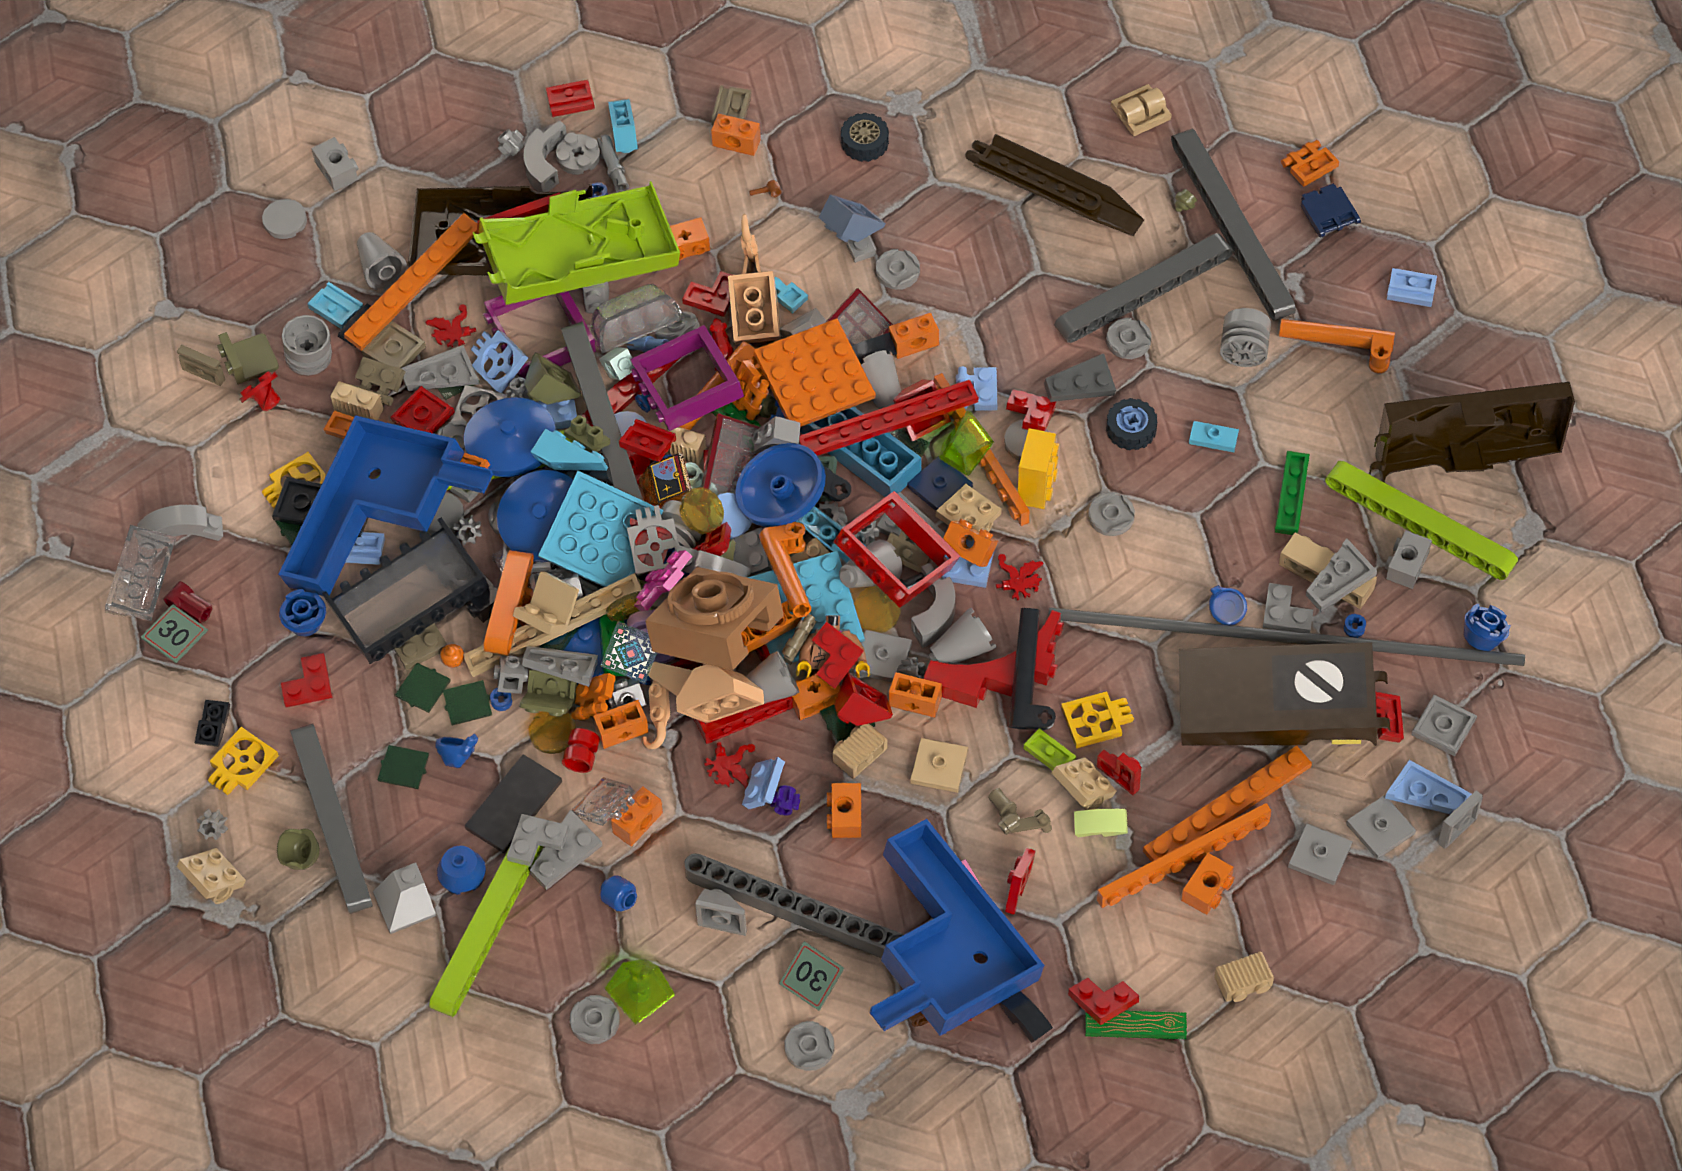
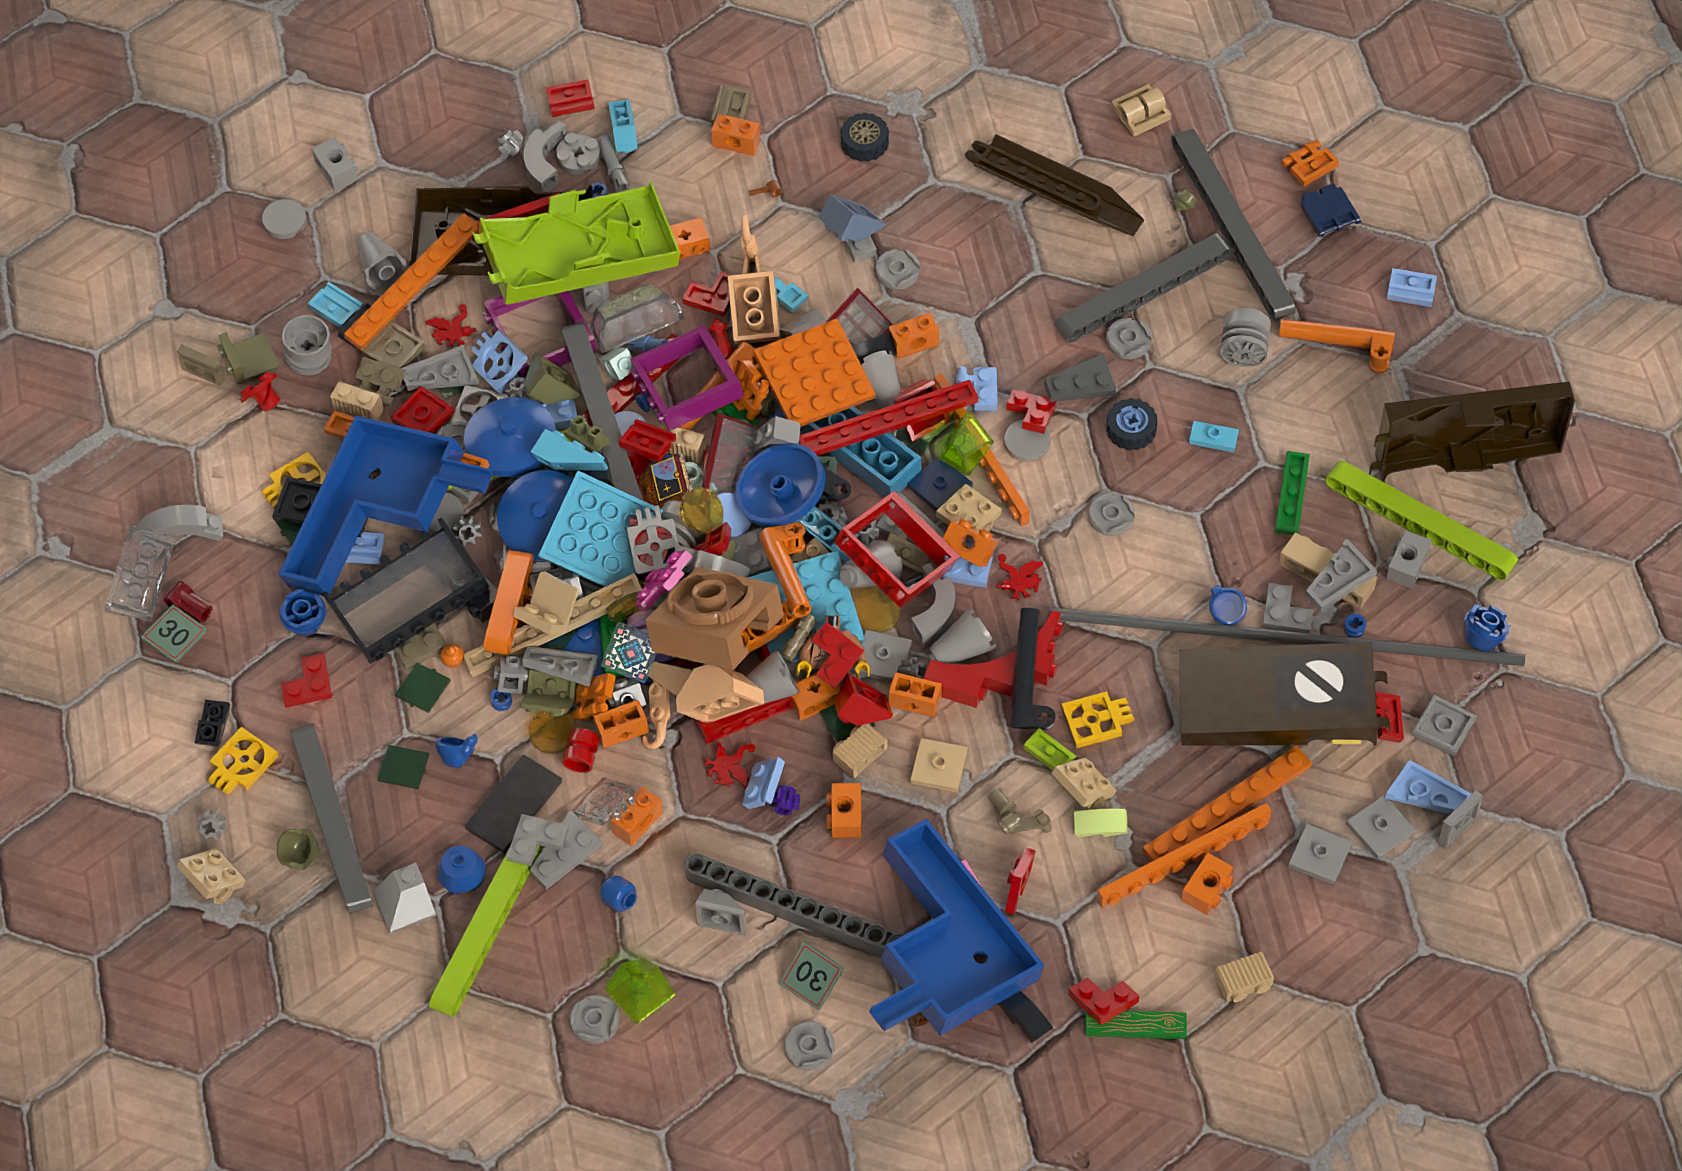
(467, 702): clear green piece -> none
(678, 328): light grey tile -> none
(1038, 468): yellow piece -> none
(1122, 769): red plate -> none

